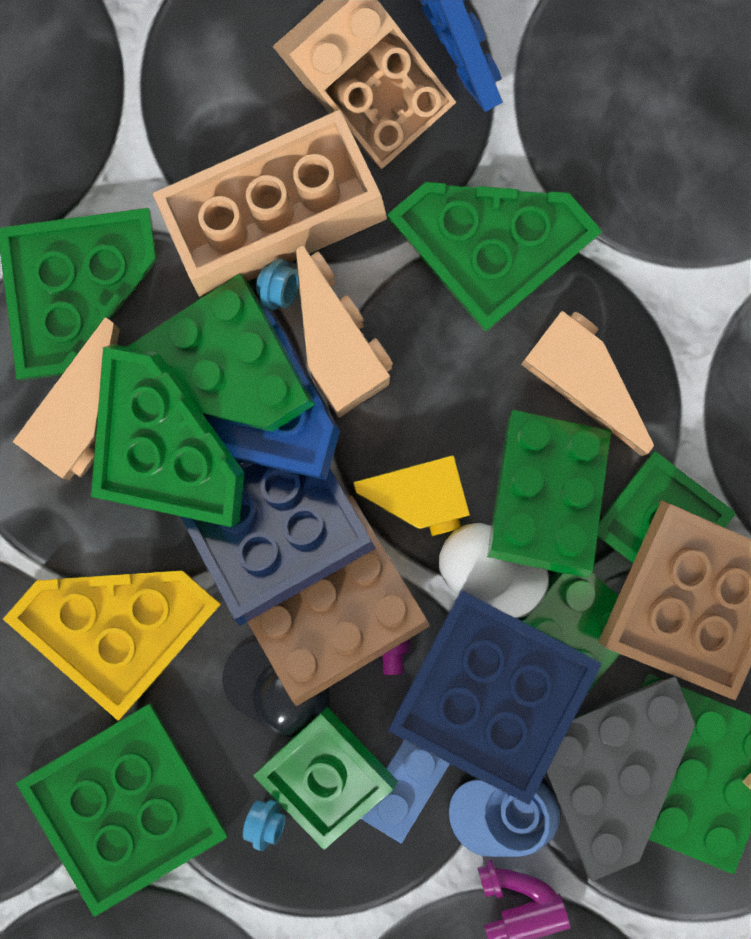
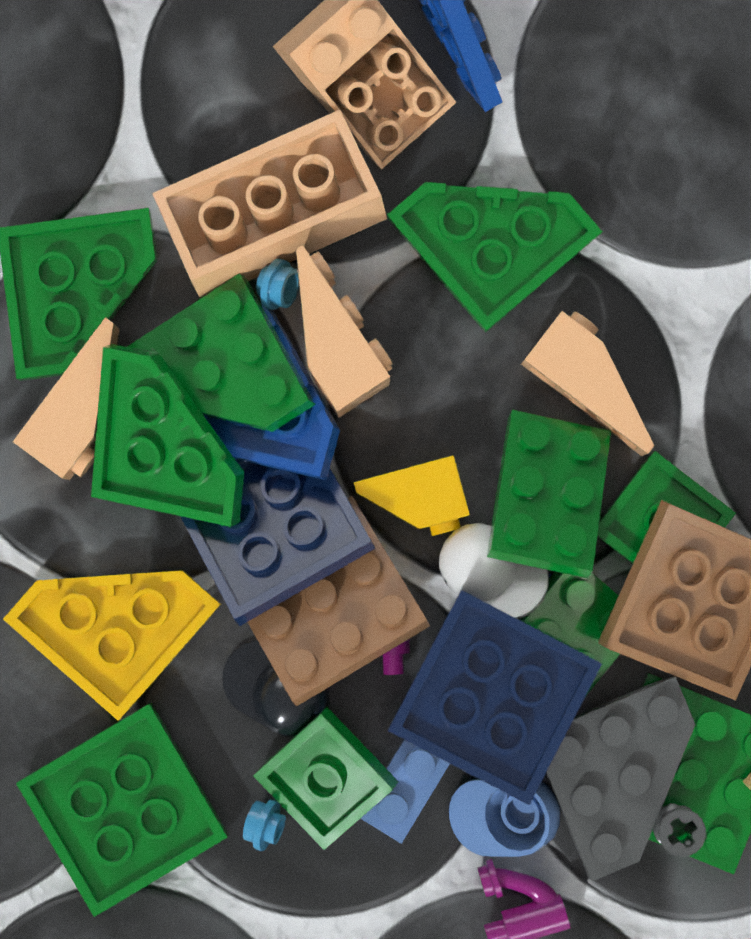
(695, 830): none -> dark grey bush

